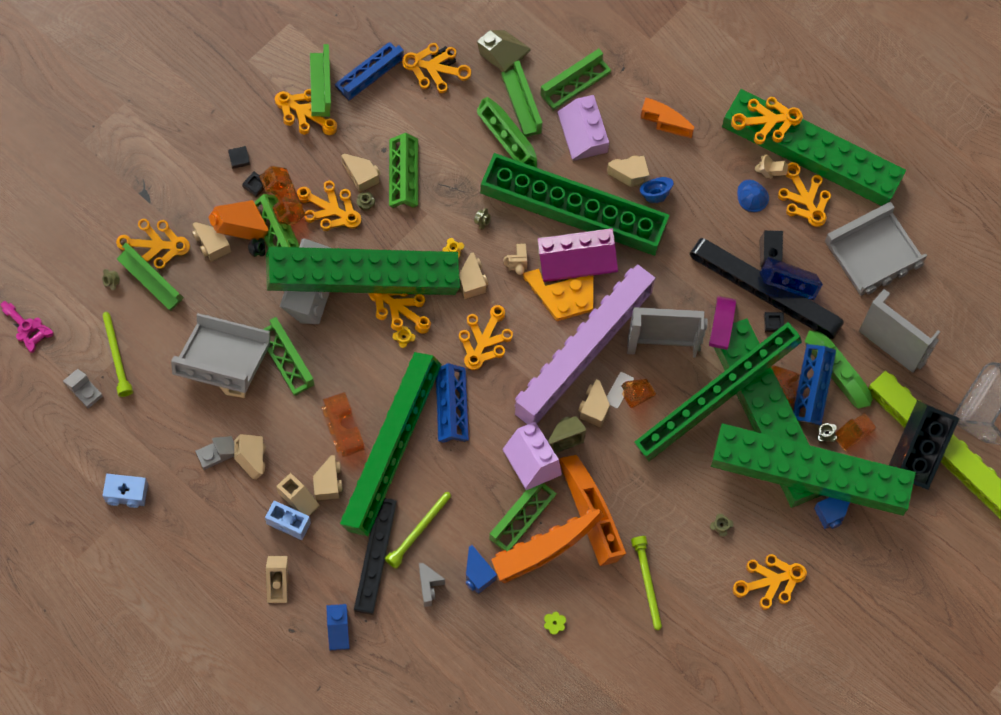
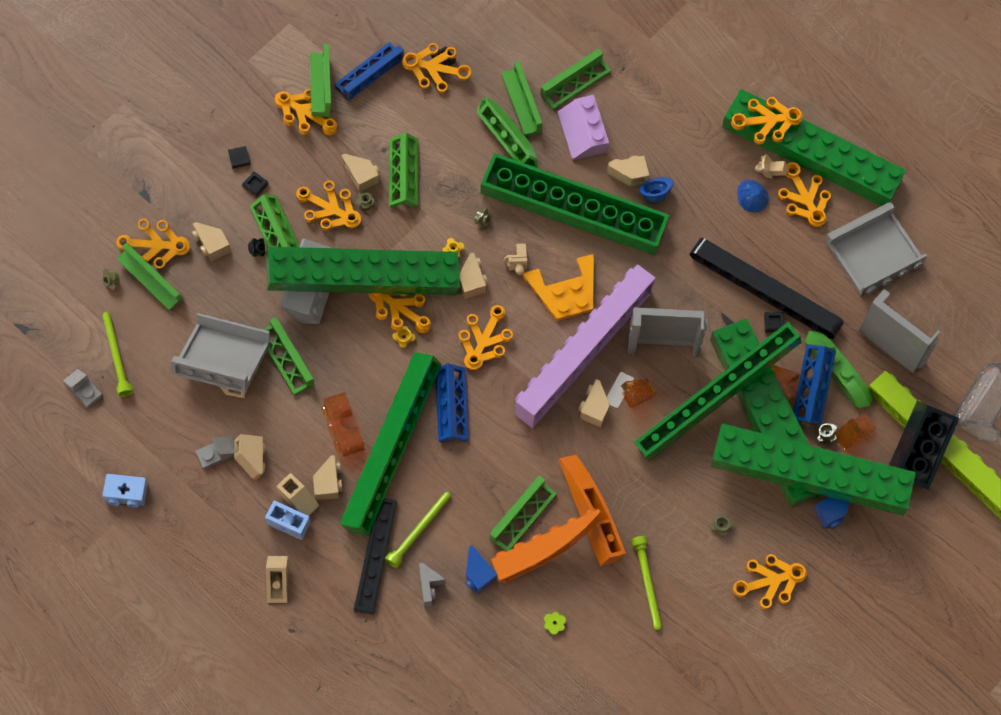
(26, 327): dark pink piece -> none
(239, 220): orange slope -> none
(278, 182): clear orange arch -> none
(338, 627): blue slope -> none
(501, 49): olive slope -> none
(532, 456): lavender slope -> none
(567, 434): olive slope -> none
(577, 255): magenta slope -> none
(666, 118): orange slope -> none
(722, 322): magenta slope -> none
(771, 244): black torso -> none
(790, 278): clear blue brick -> none

